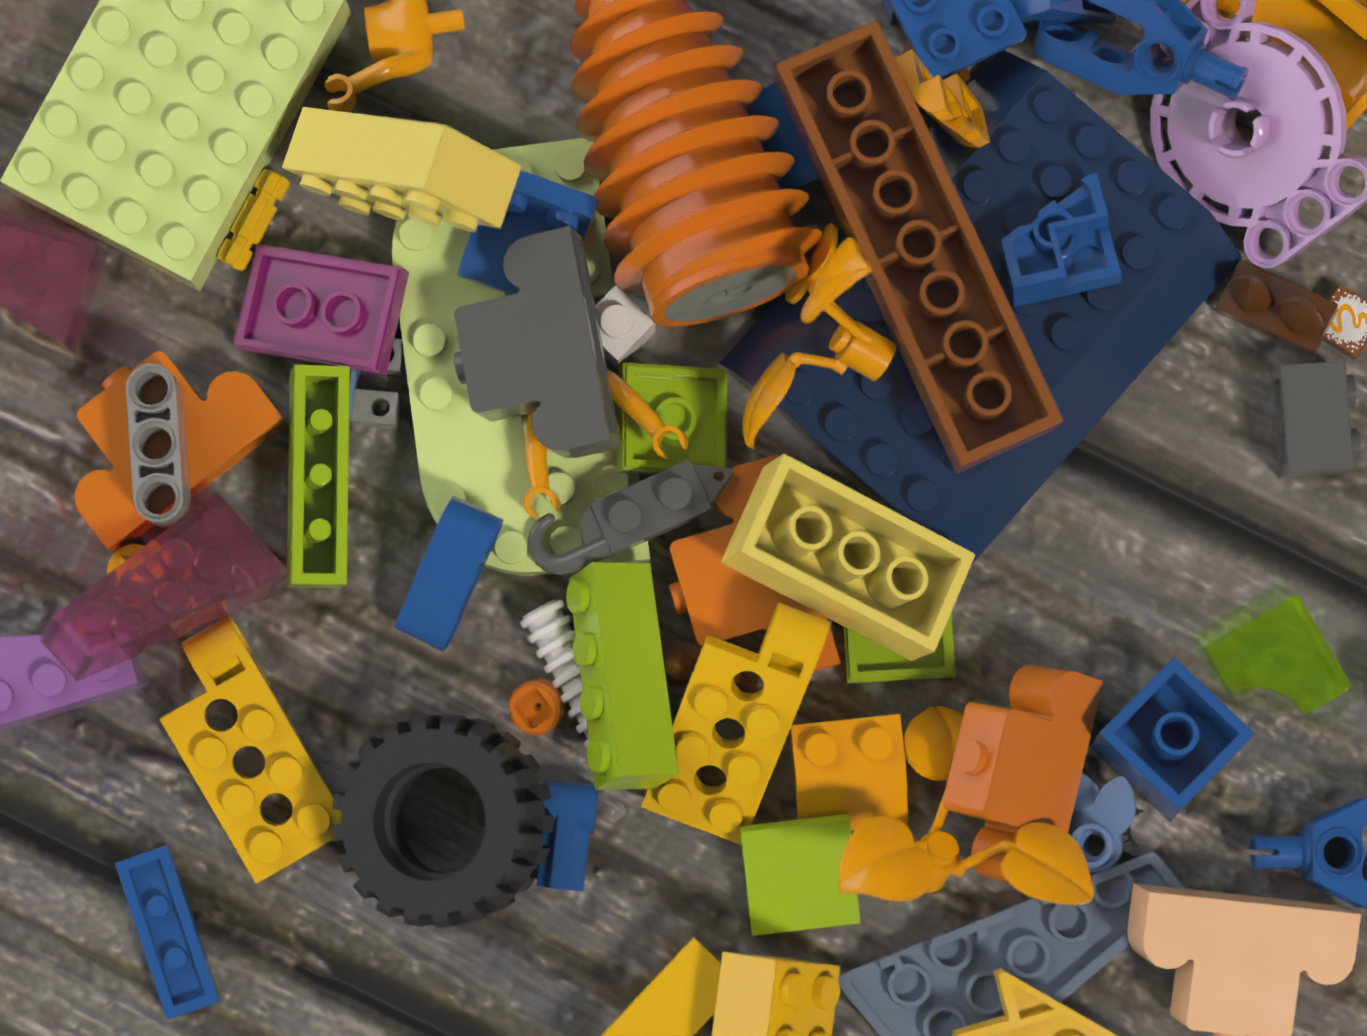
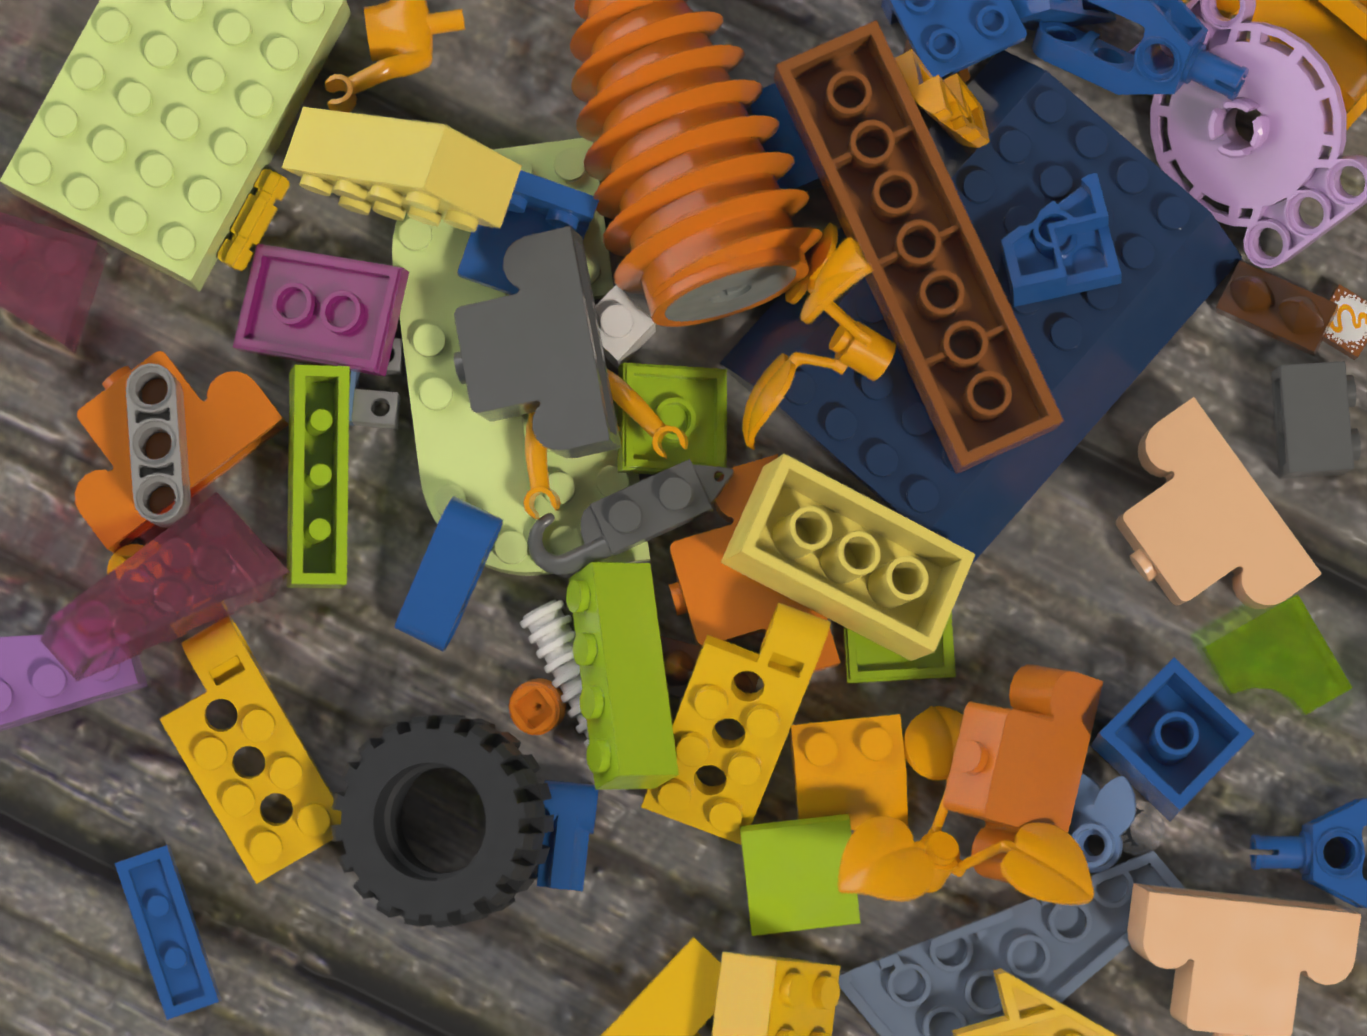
(1209, 519): none -> light nougat brick

